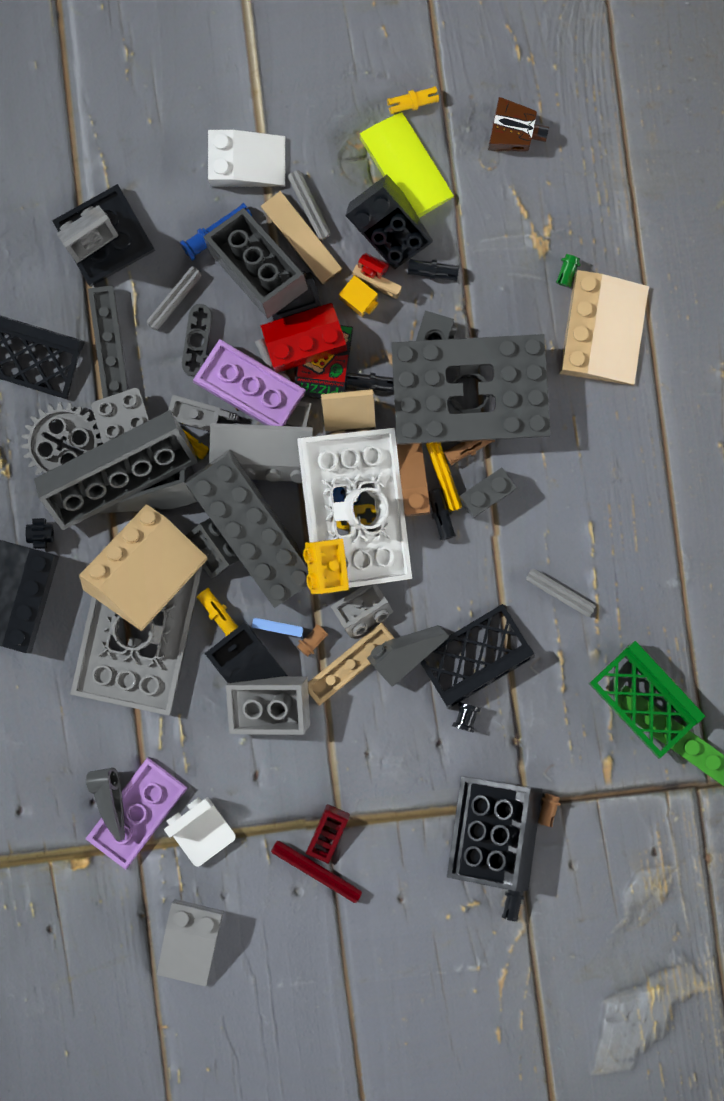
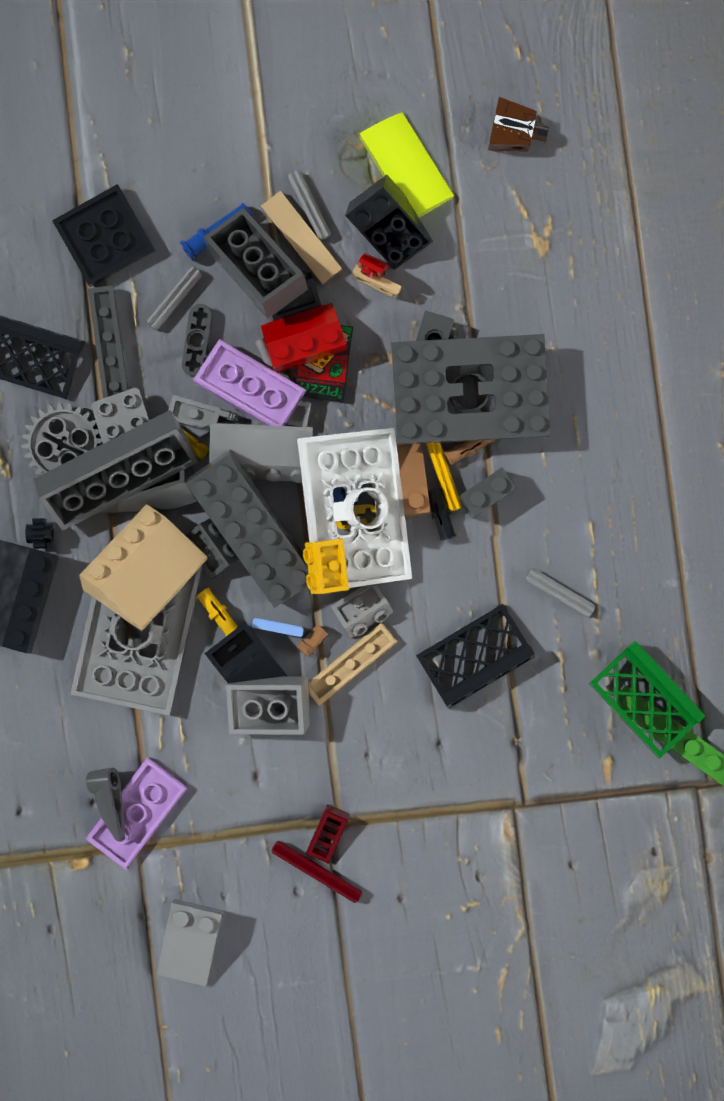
(87, 233): light grey slope -> none
(200, 831): white bracket -> none
(245, 159): white slope -> none
(348, 412): tan slope -> none
(359, 297): yellow brick -> none
(370, 382): black pin -> none
(400, 655): dark grey slope -> none
(413, 100): yellow pin -> none
(433, 270): black pin -> none
(462, 716): black bush -> none
(494, 833): black slope -> none
(512, 905): black pin -> none
(548, 809): medium nougat pin -> none
(568, 270): green pin -> none
(604, 328): tan slope -> none

